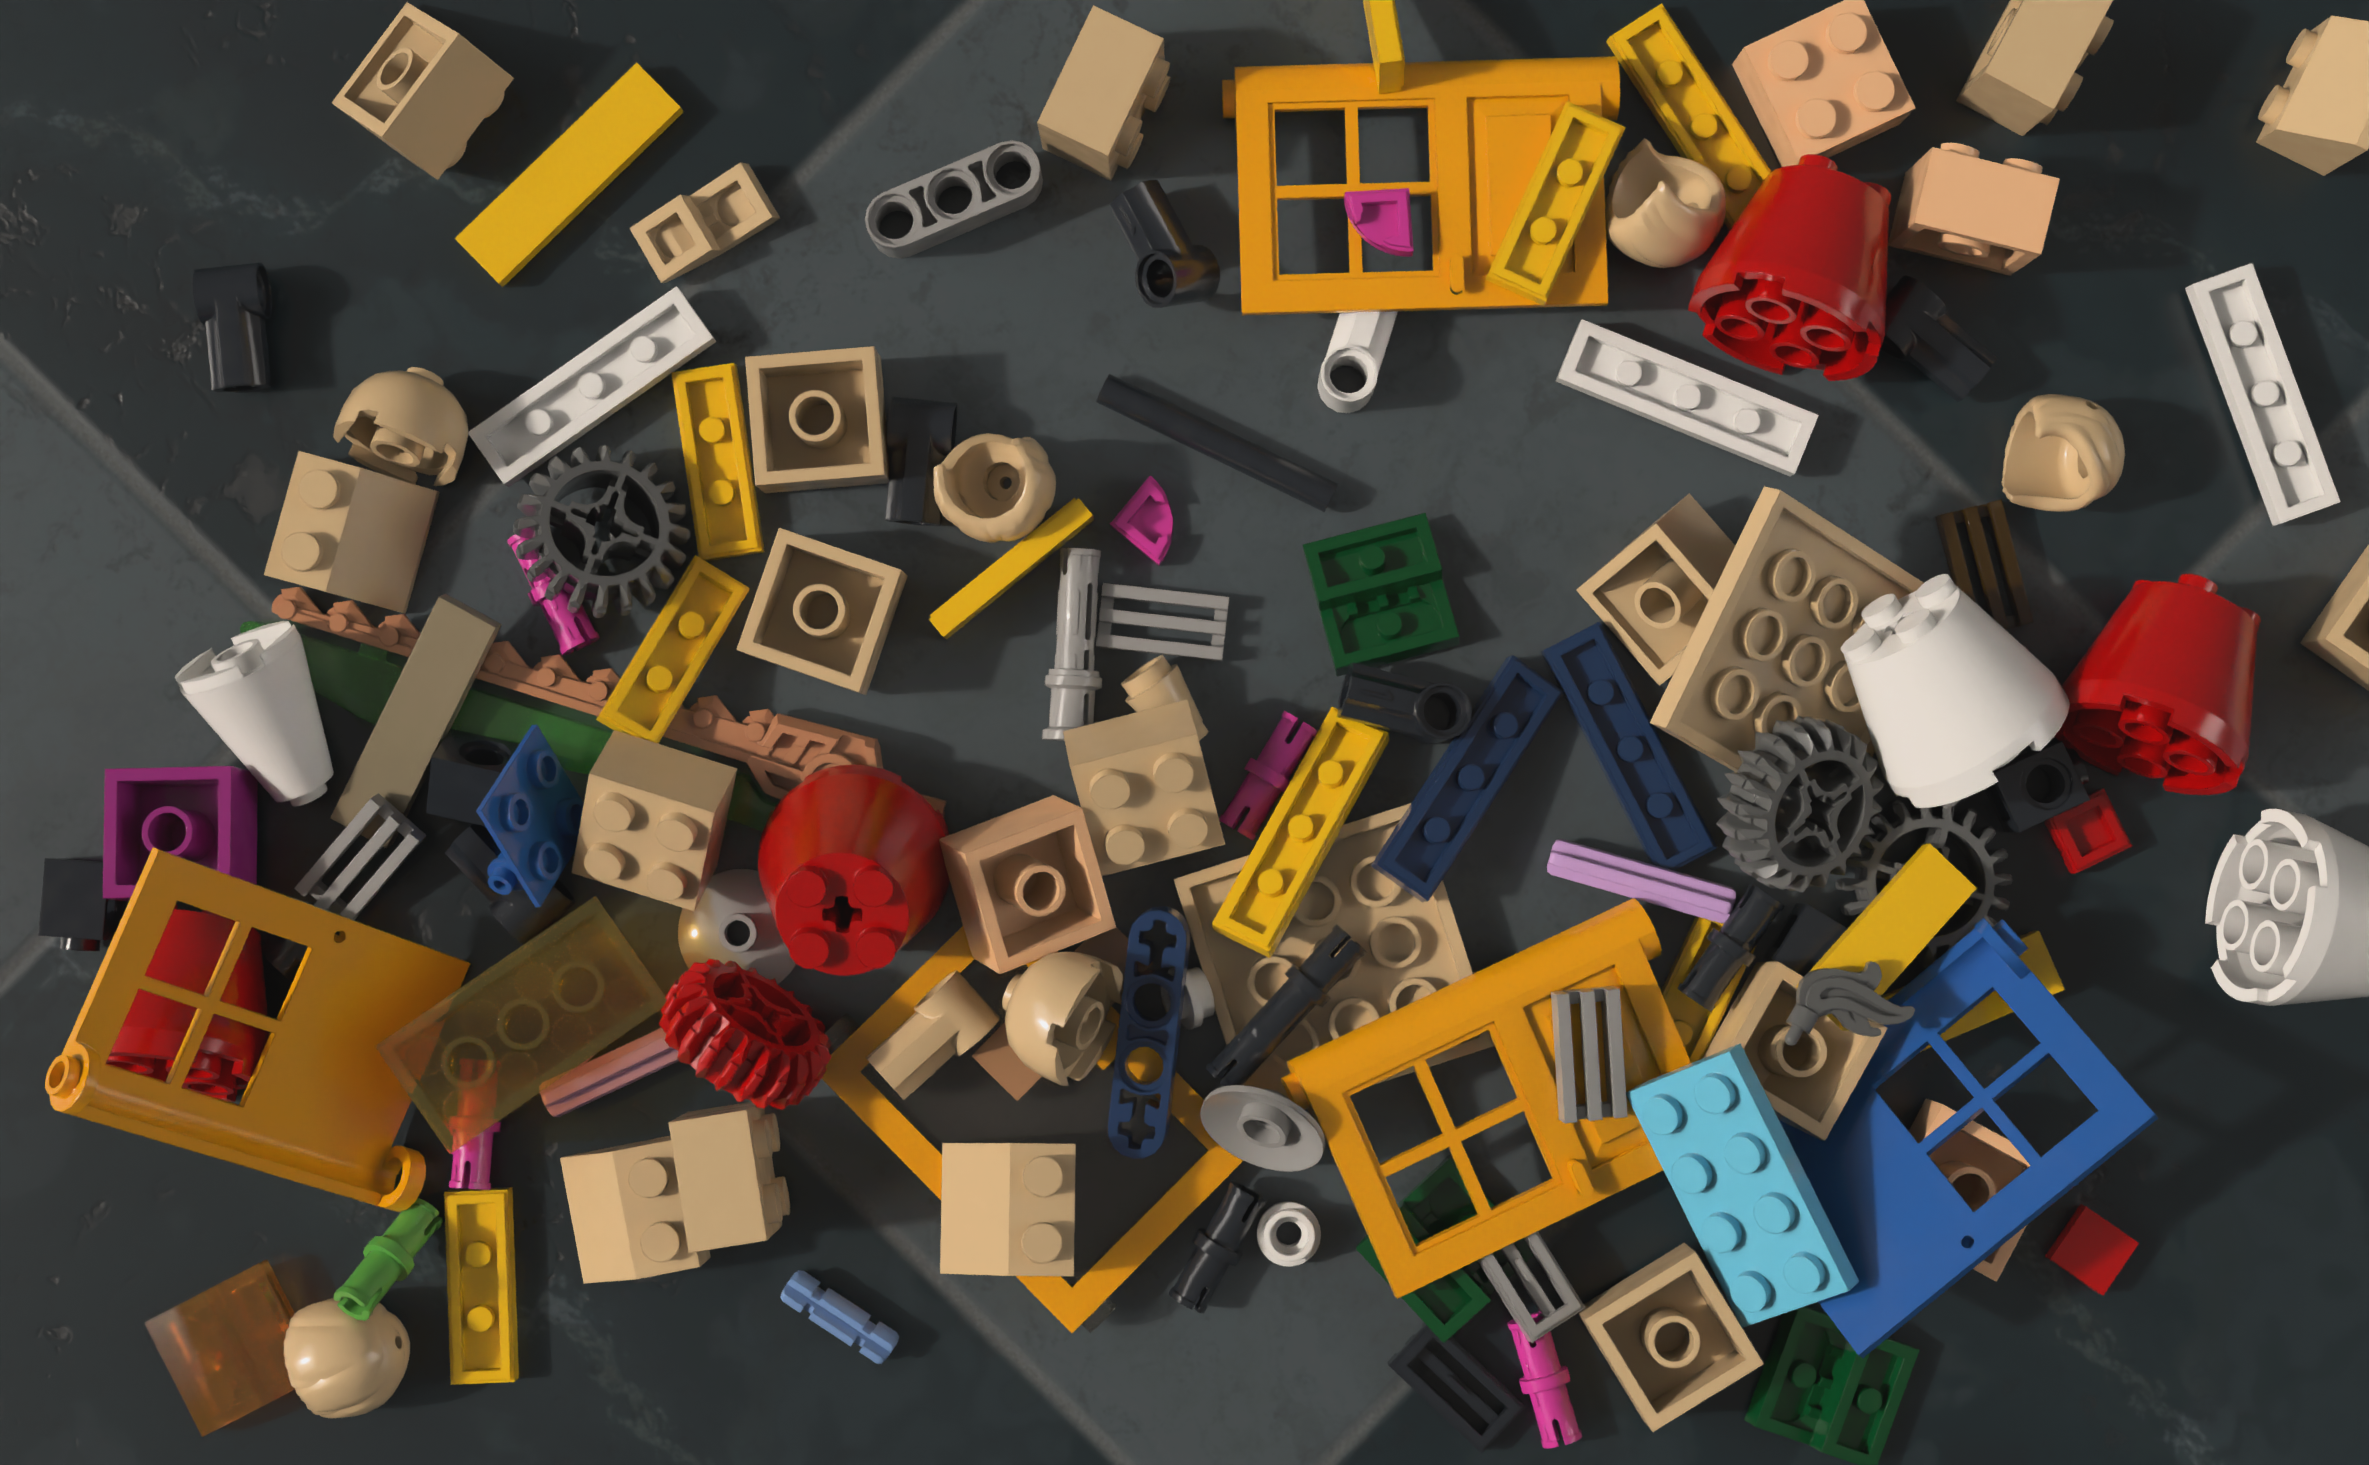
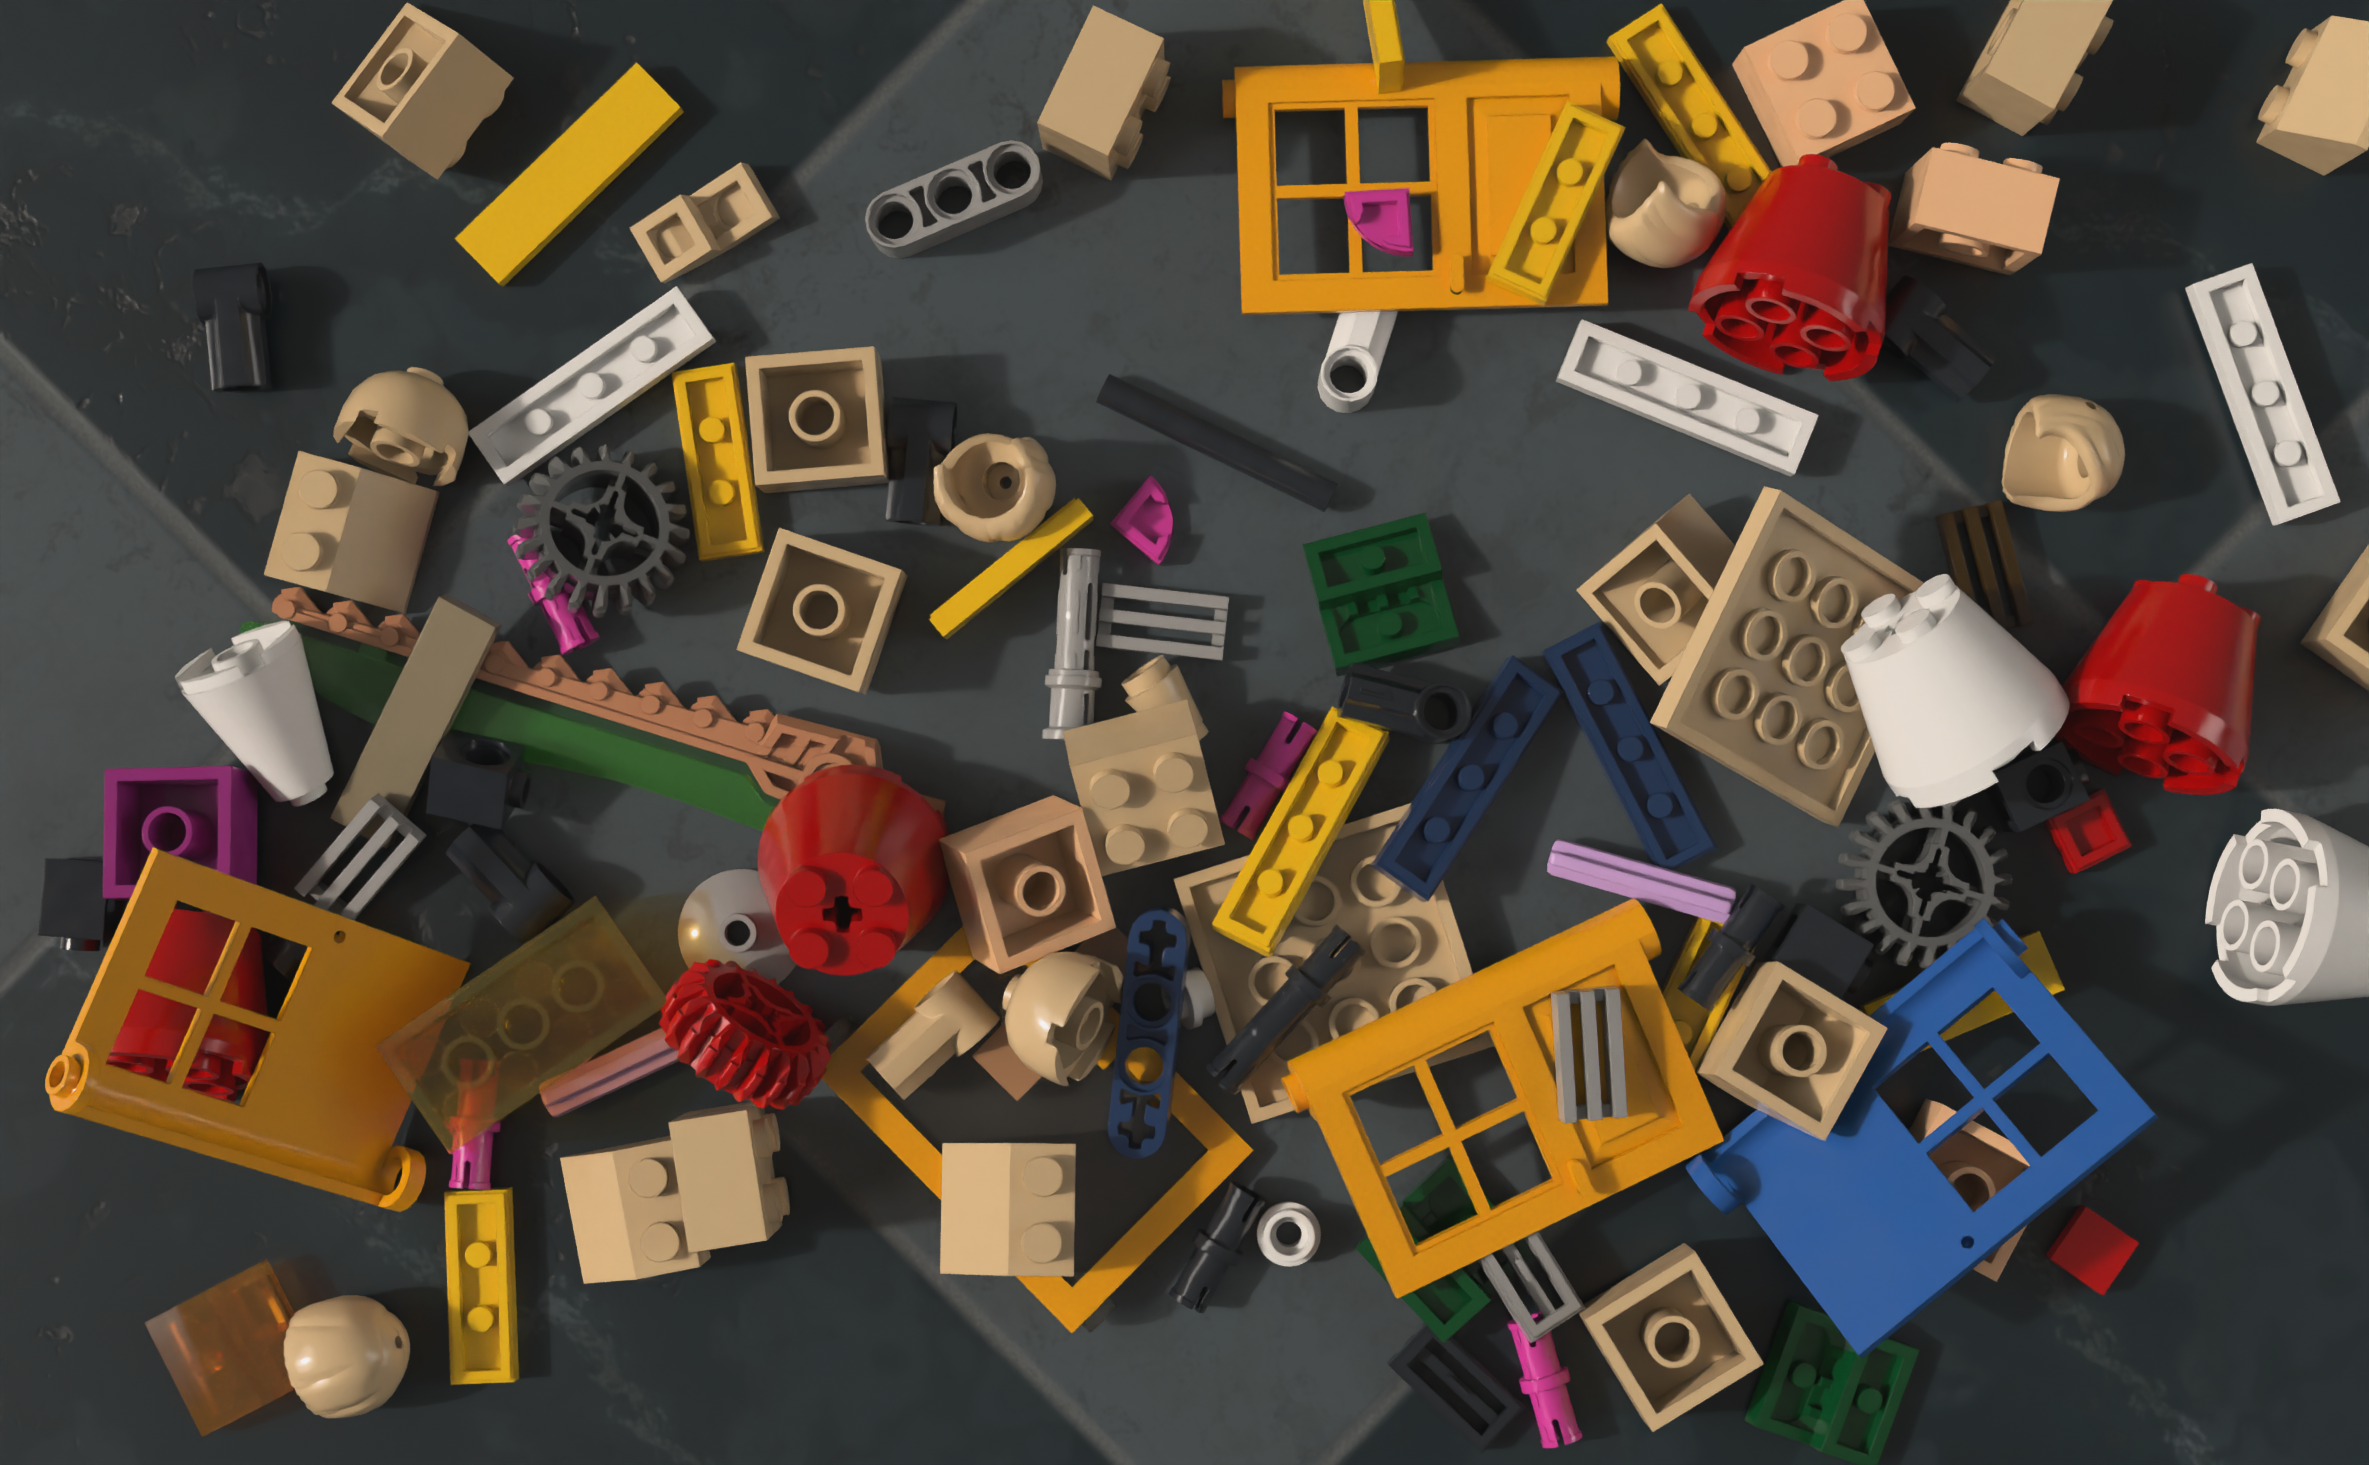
(388, 1259): bright green pin -> none
(532, 819): blue hinge -> none
(653, 820): tan brick -> none
(673, 652): yellow tile -> none
(839, 1317): medium blue axle -> none
(1168, 265): black piece -> none
(1263, 1128): light grey dish -> none
(1742, 1186): medium azure plate -> none
(1815, 808): dark grey gear -> none
(1845, 996): dark grey piece -> none
(1900, 919): yellow tile -> none

